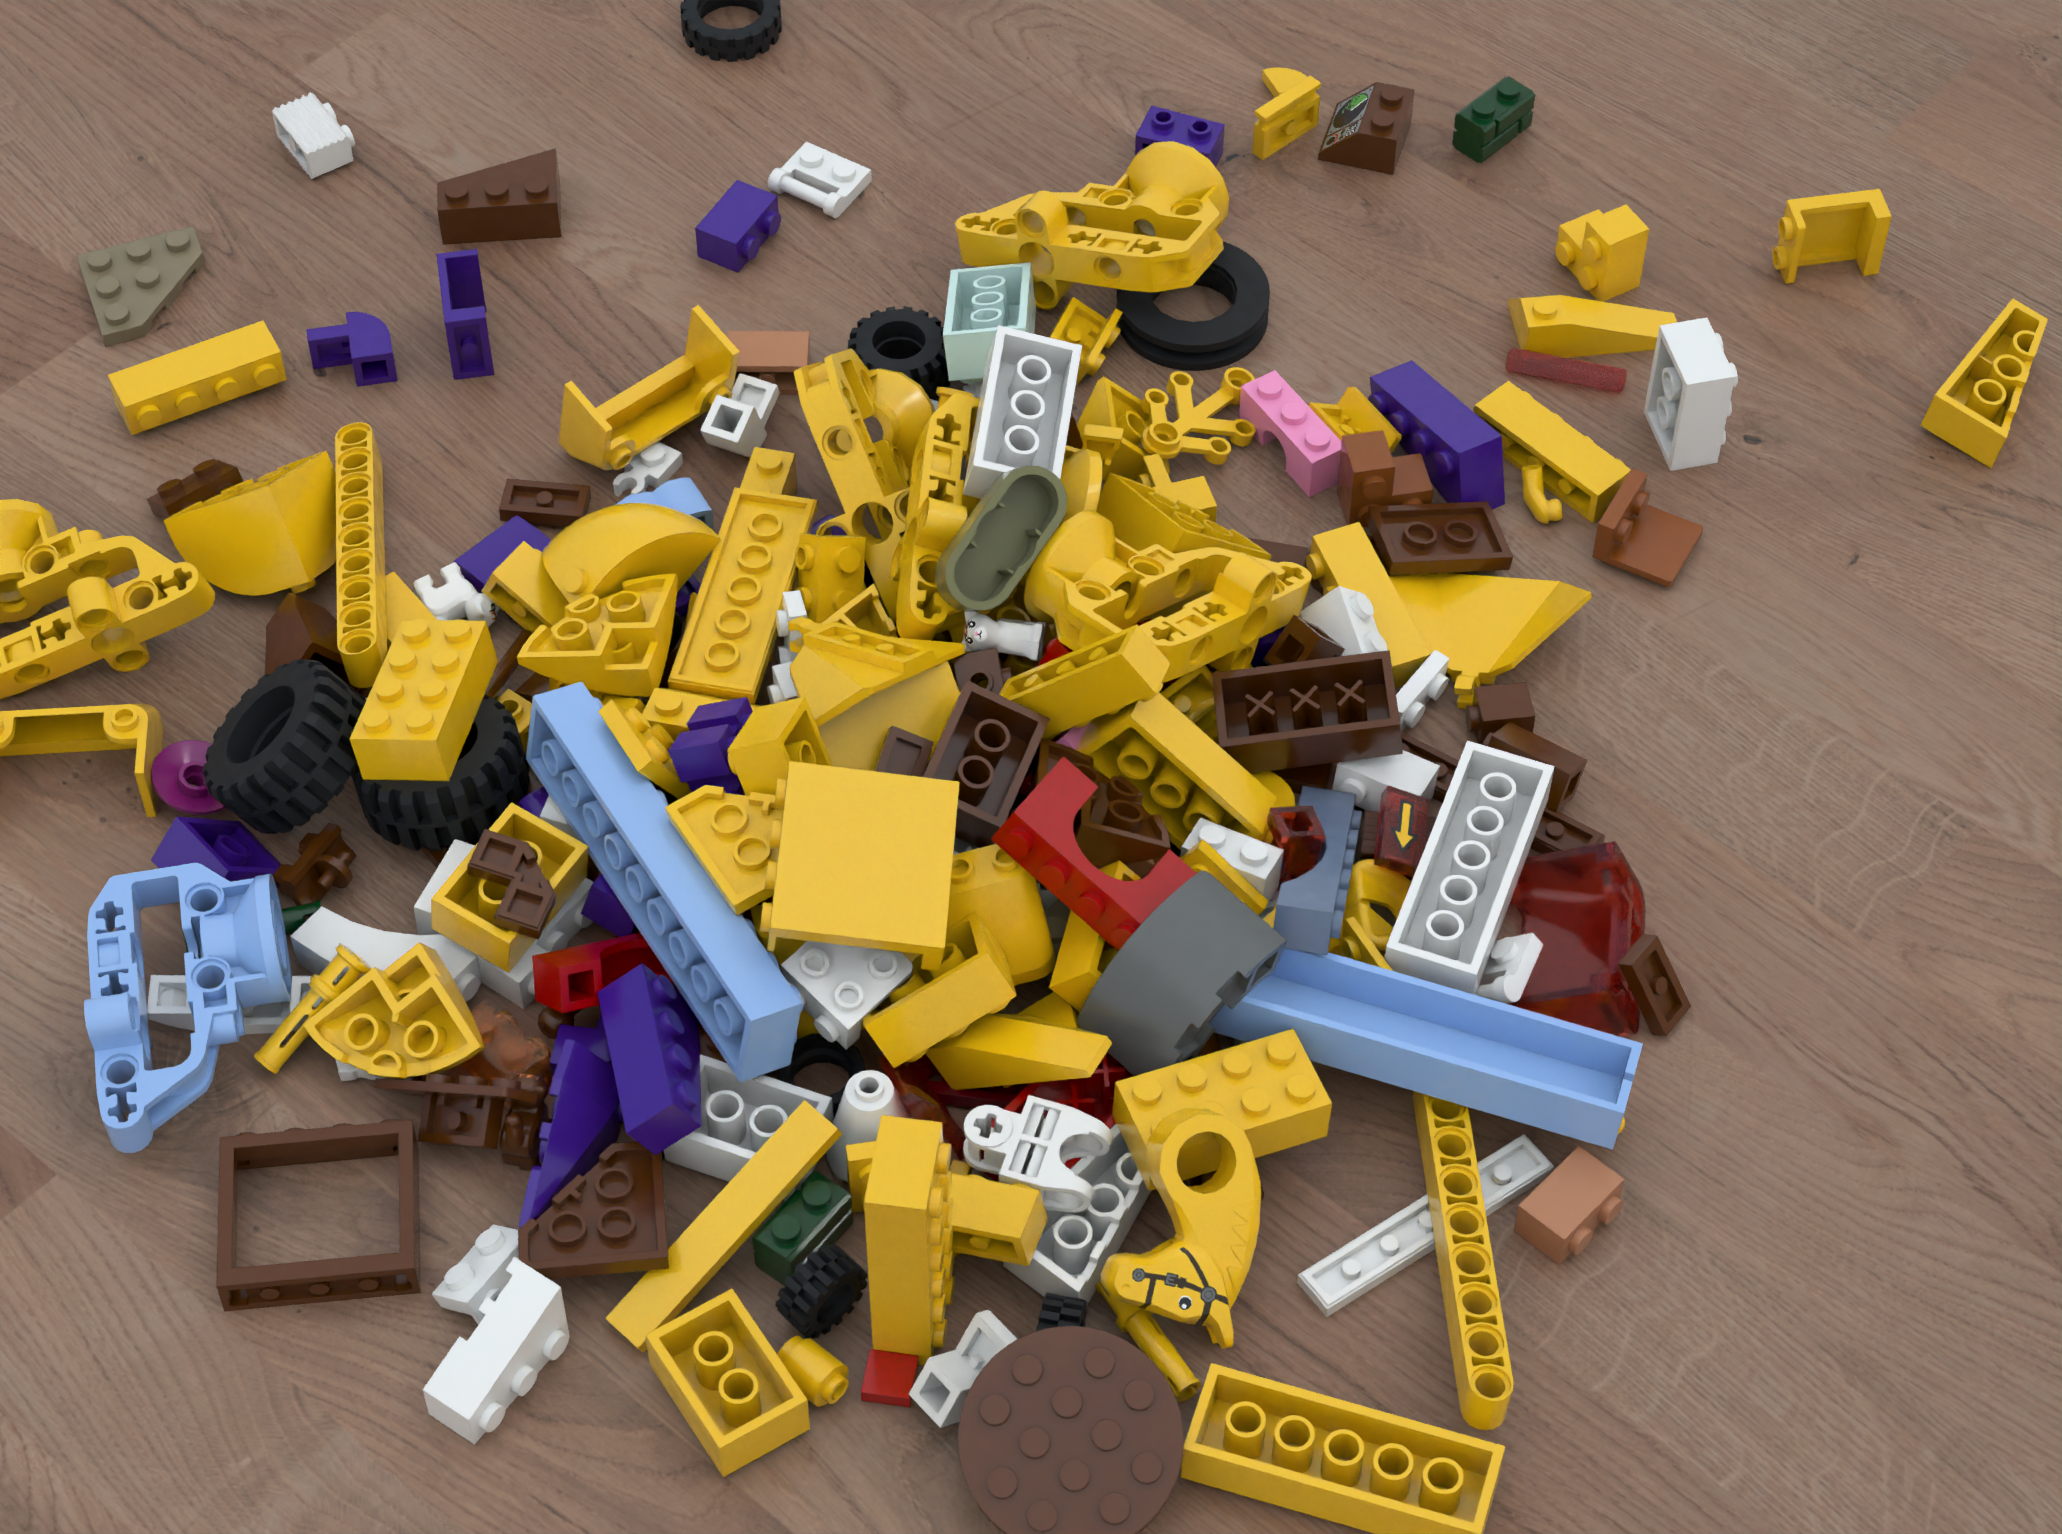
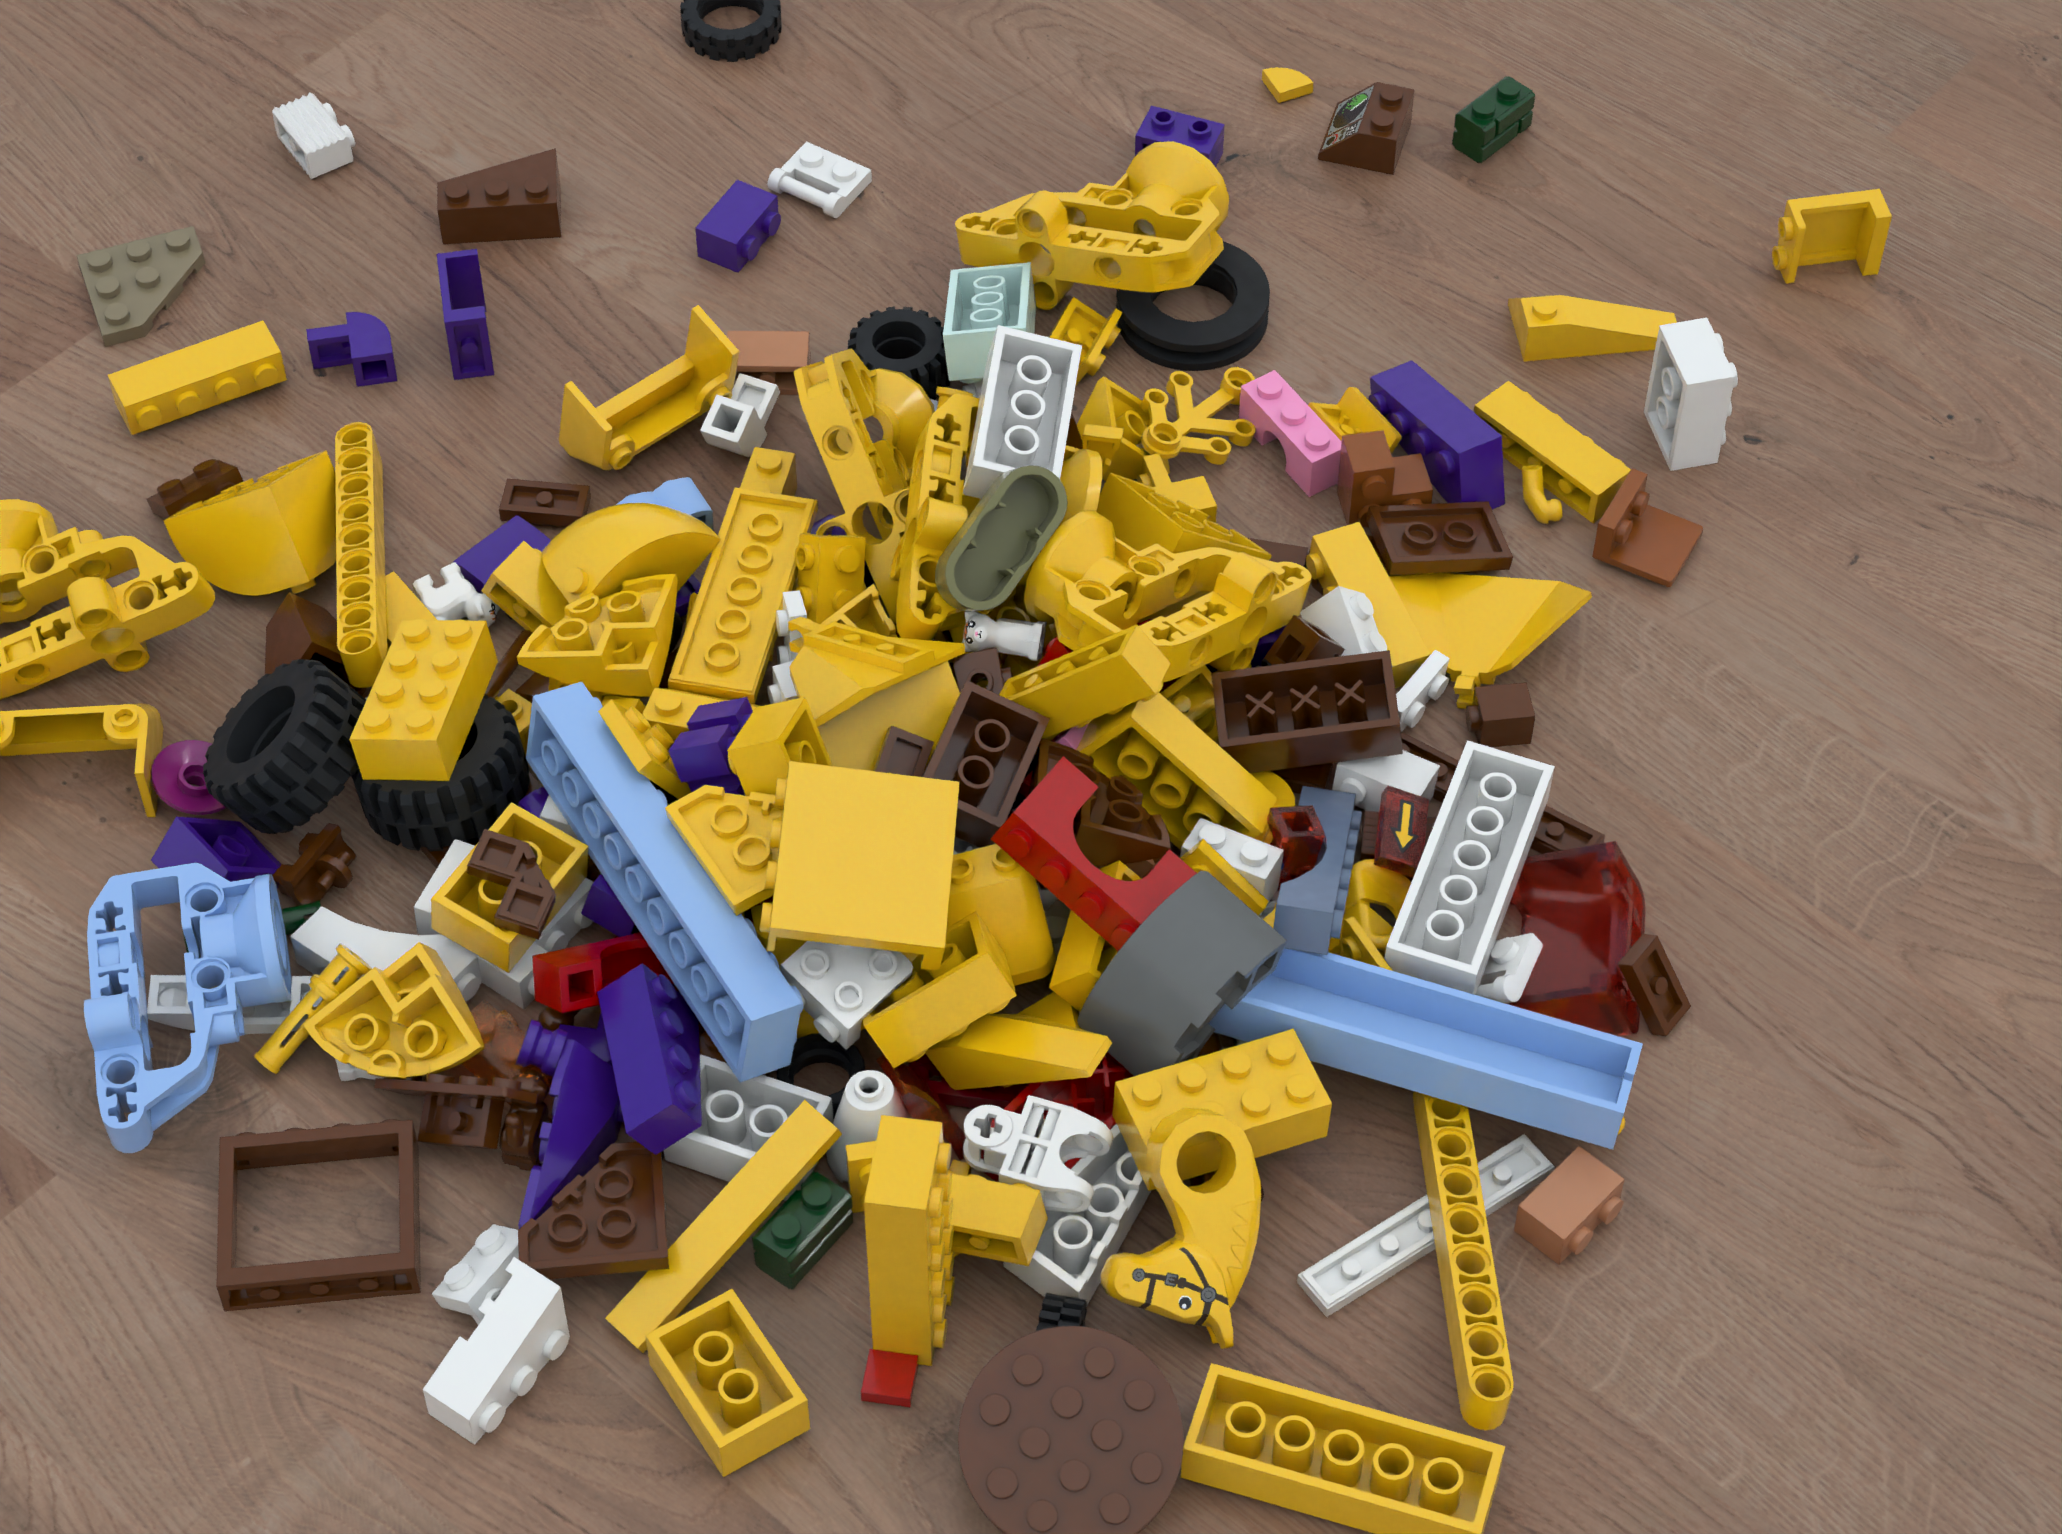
(541, 1047): none -> dark purple wheel
(648, 468): white plate -> none
(814, 1370): yellow brick -> none
(821, 1291): black tyre -> none
(949, 1376): white brick -> none
(1155, 1345): yellow pin -> none
(1286, 117): yellow plate -> none
(1526, 744): reddish brown brick -> none
(1566, 369): clear red axle -> none
(1604, 251): yellow brick -> none
(1984, 390): yellow wedge -> none

